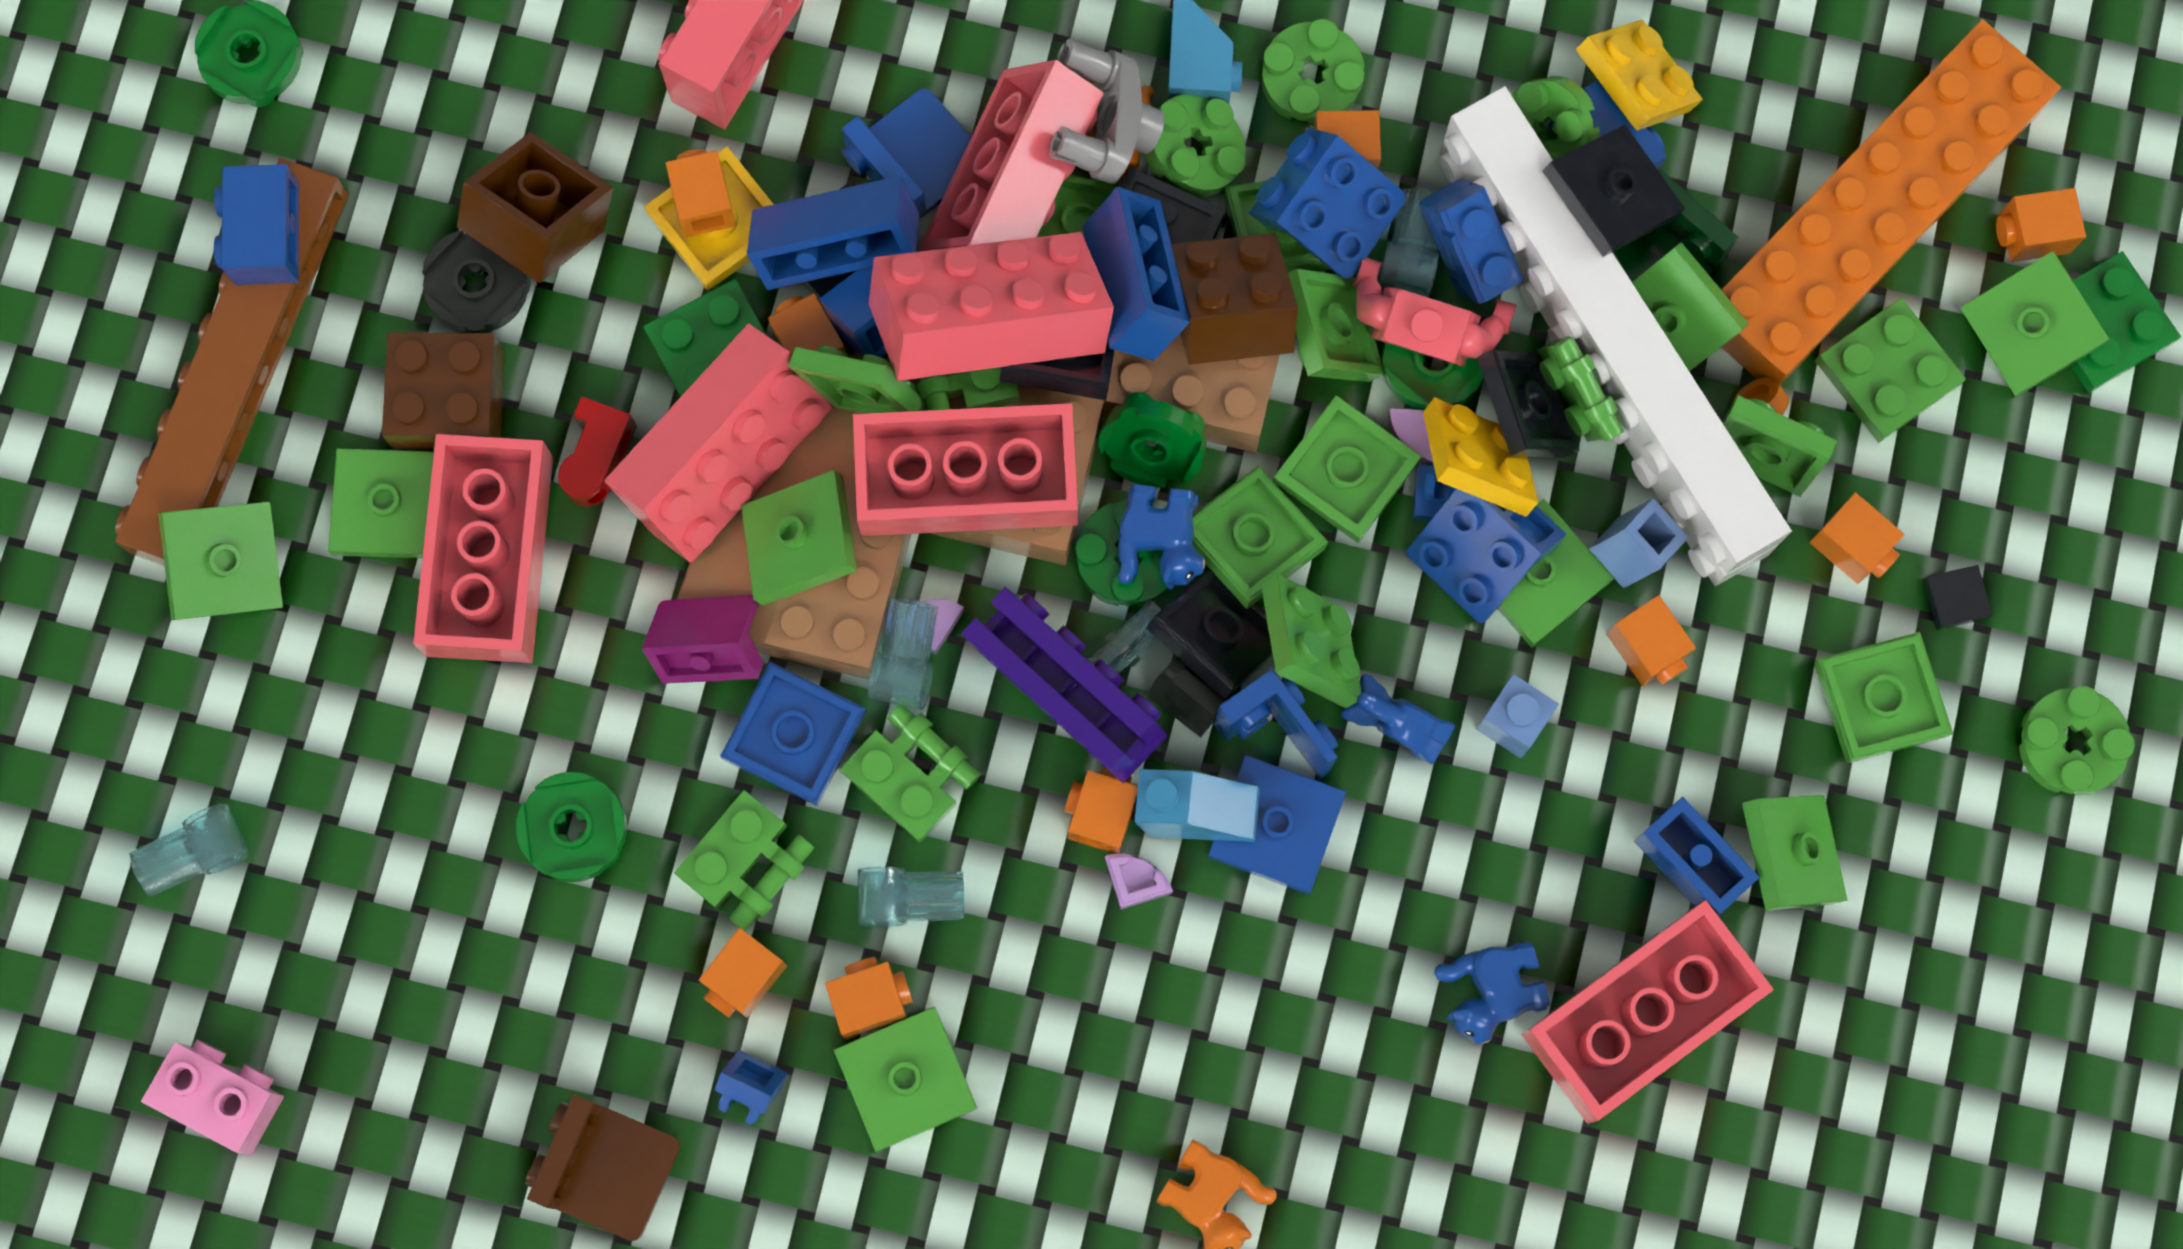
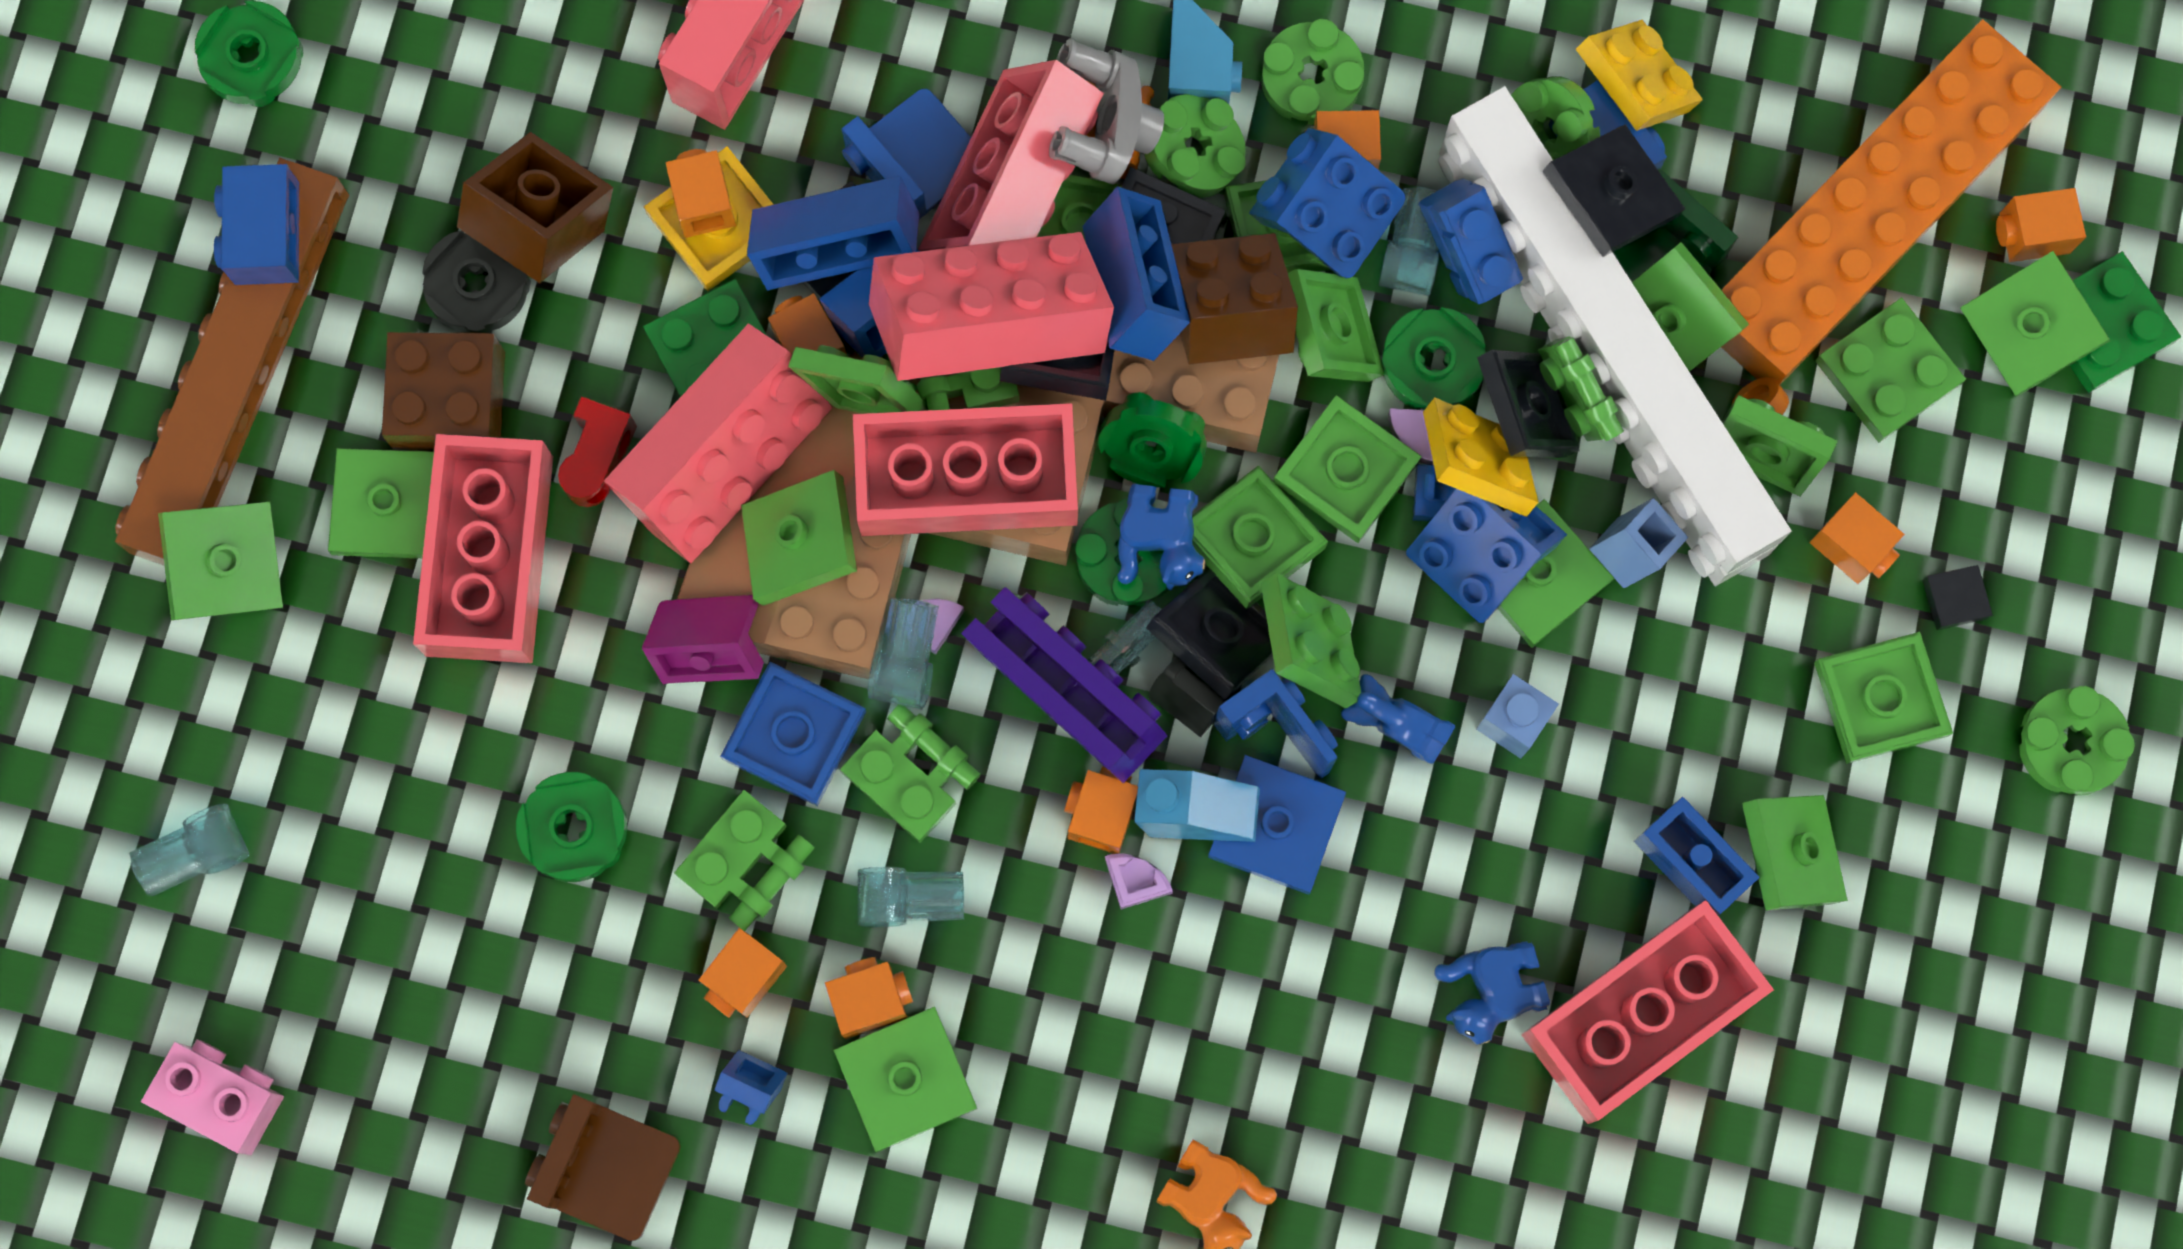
(1425, 323): coral torso -> none
(1652, 642): orange brick -> none

